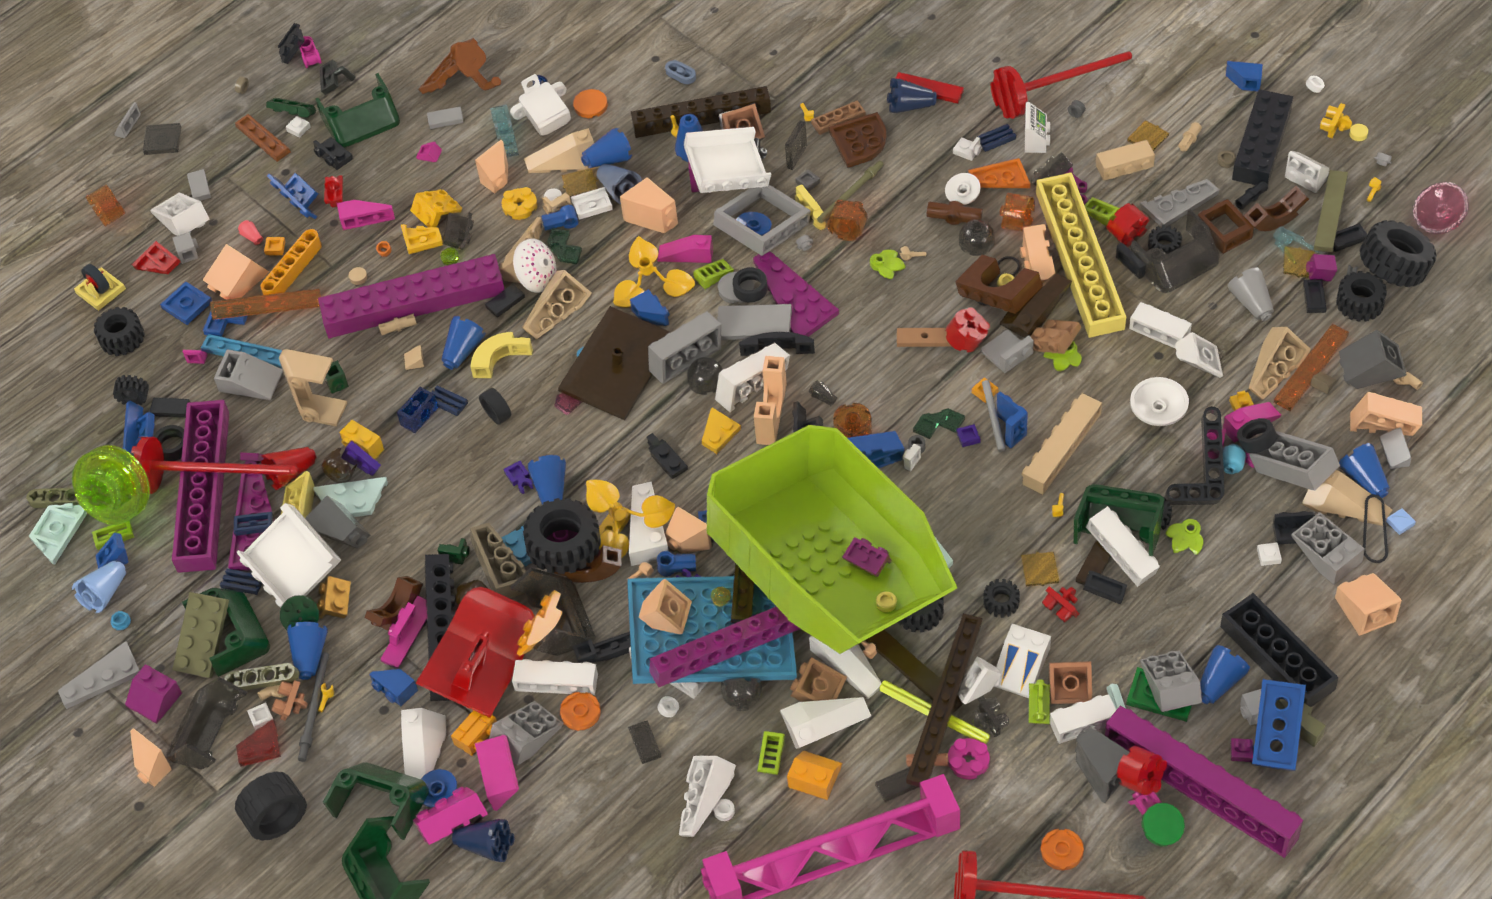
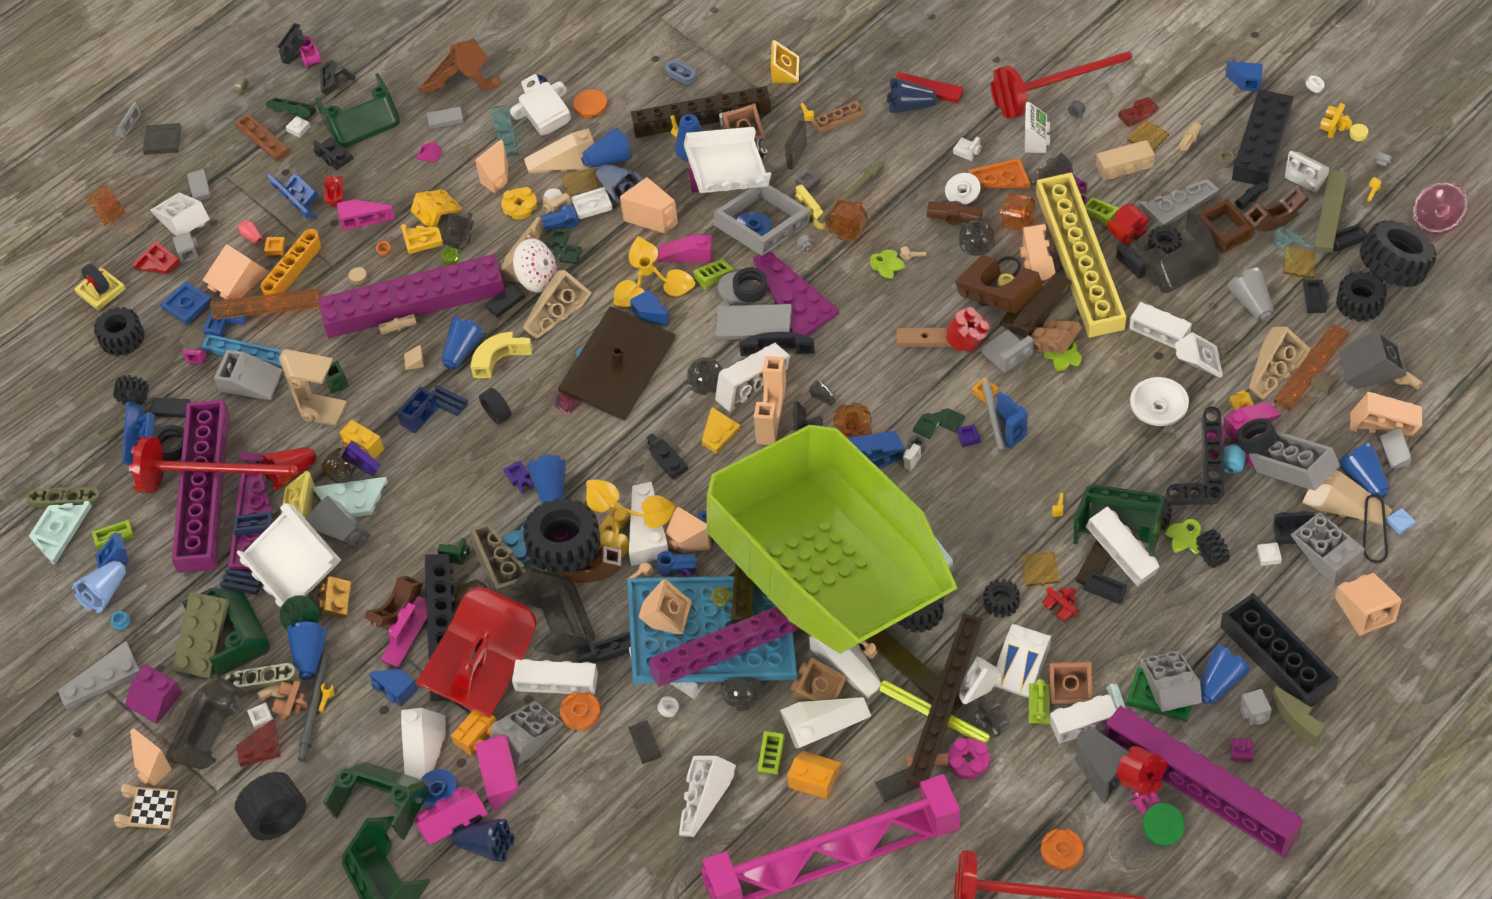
(110, 484): clear neon green wheel -> none
(150, 807): none -> flag
(541, 624): light orange slope -> none
(684, 345): light grey brick -> none
(724, 810): white tile -> none
(783, 64): none -> yellow slope
(859, 139): reddish brown plate -> none
(866, 556): magenta bracket -> none
(886, 601): light yellow tile -> none
(995, 135): dark blue tile -> none
(1062, 443): tan brick -> none
(1140, 111): none -> clear red slope
(1212, 548): none -> black tyre
(1268, 714): blue brick -> none
(1321, 267): magenta brick -> none

